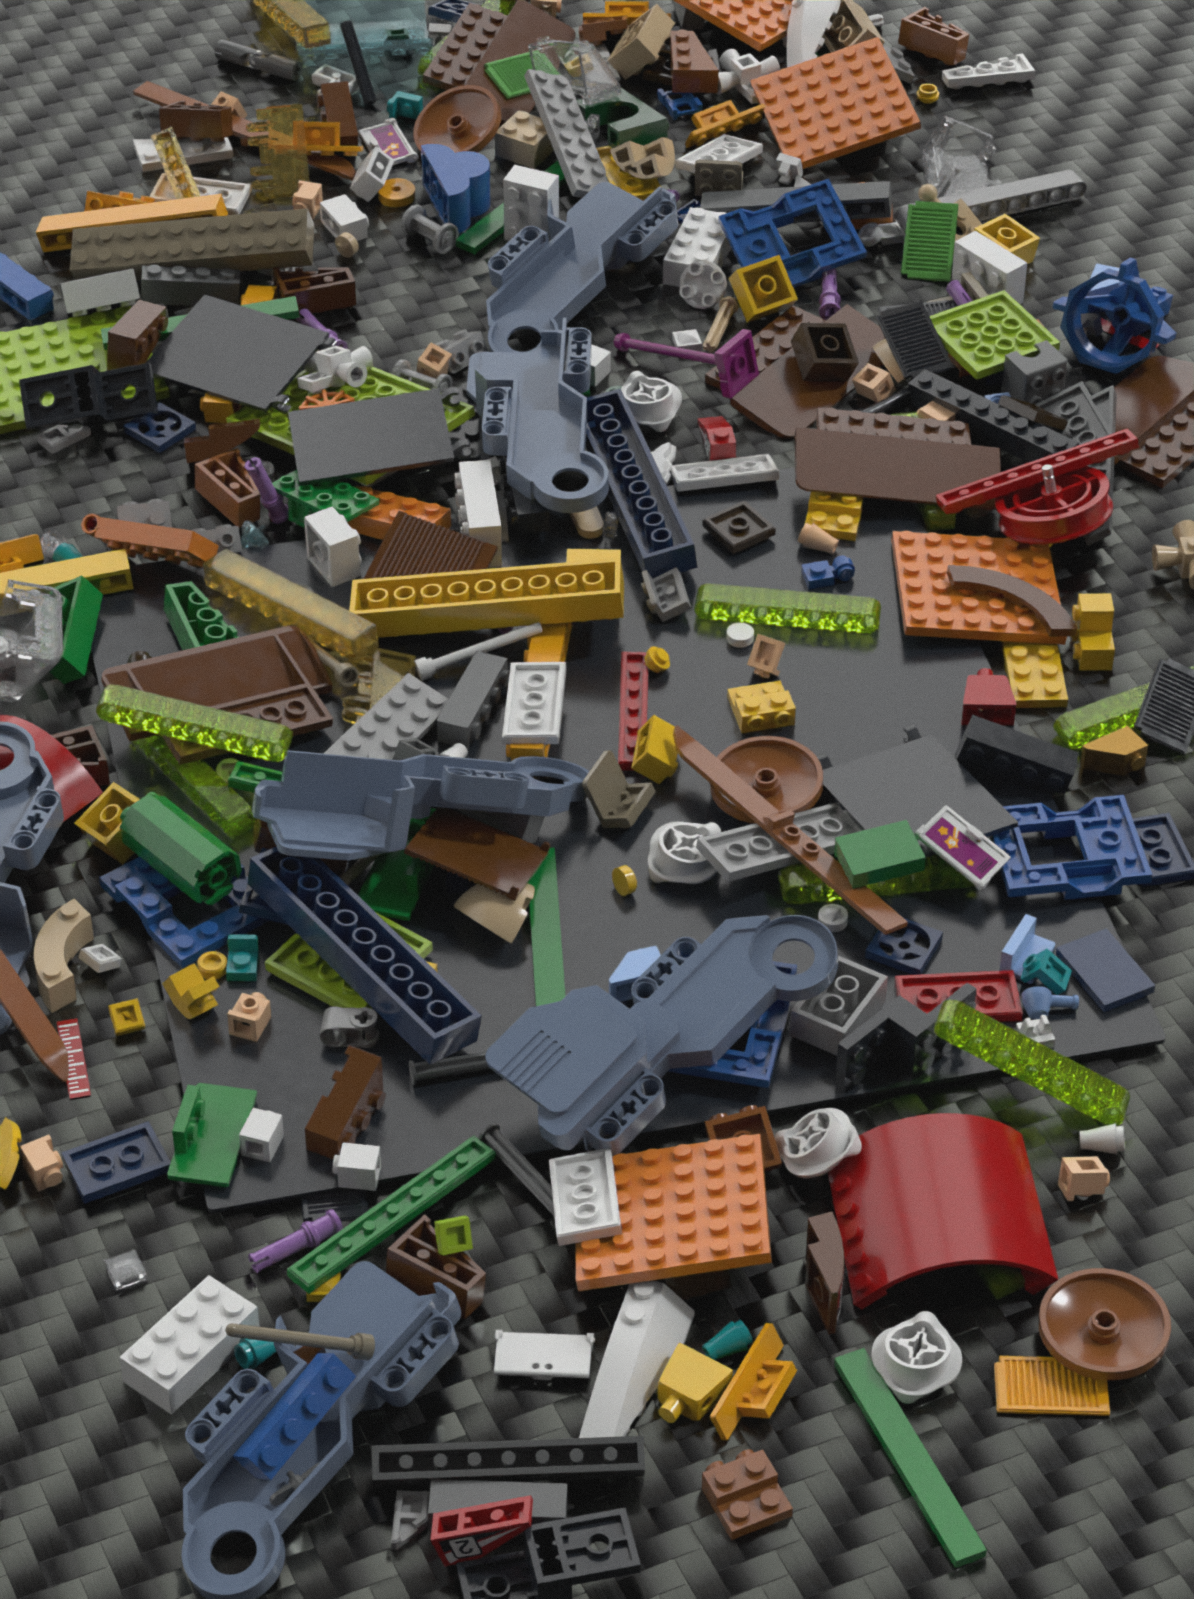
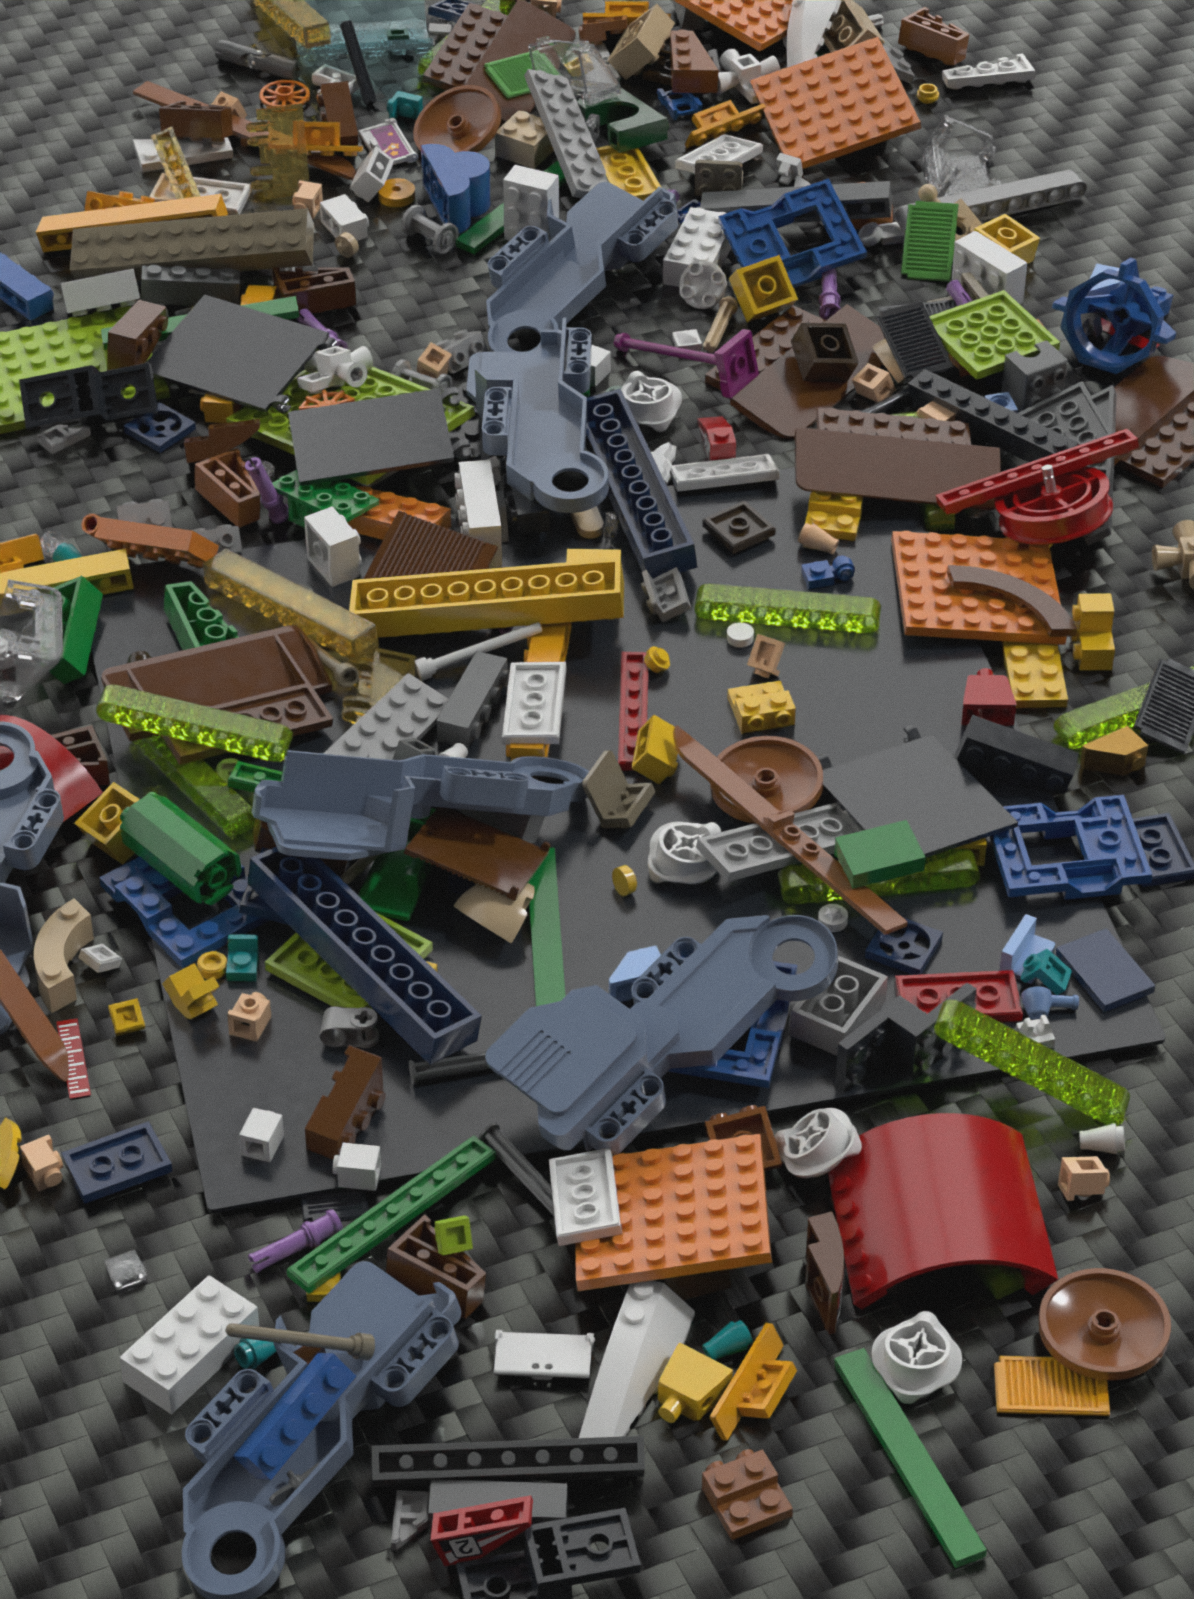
(209, 1132): green bracket -> none
(253, 535): clear light blue piece -> none
(284, 93): none -> orange wheel
(646, 161): tan brick -> none
(949, 840): door -> none
(1033, 412): dark brown tile -> none

